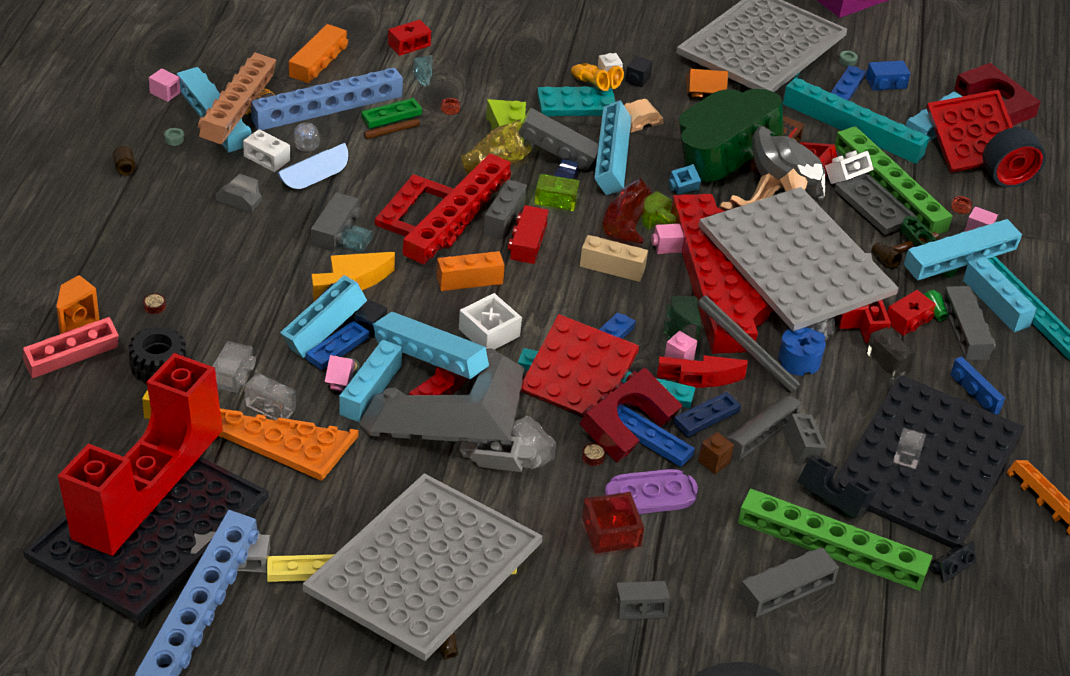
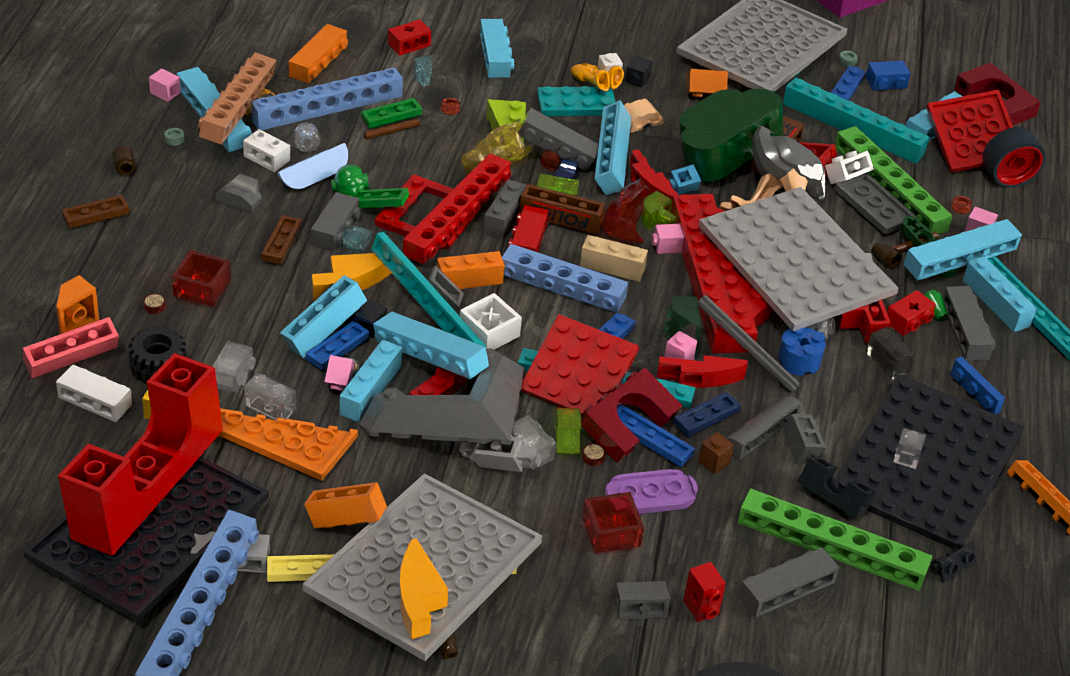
(94, 393): none -> white brick
(95, 211): none -> reddish brown plate
(201, 278): none -> clear red piece
(281, 239): none -> reddish brown plate
(345, 505): none -> orange brick
(350, 180): none -> green plant
(382, 197): none -> green plate
(420, 590): none -> light orange slope
(421, 289): none -> teal plate
(445, 287): none -> dark grey slope
(496, 48): none -> medium azure brick
(549, 160): none -> clear red tile
(564, 278): none -> medium blue brick
(565, 208): none -> reddish brown brick
(567, 428): none -> clear neon green brick
(655, 181): none -> red slope
(704, 591): none -> red brick

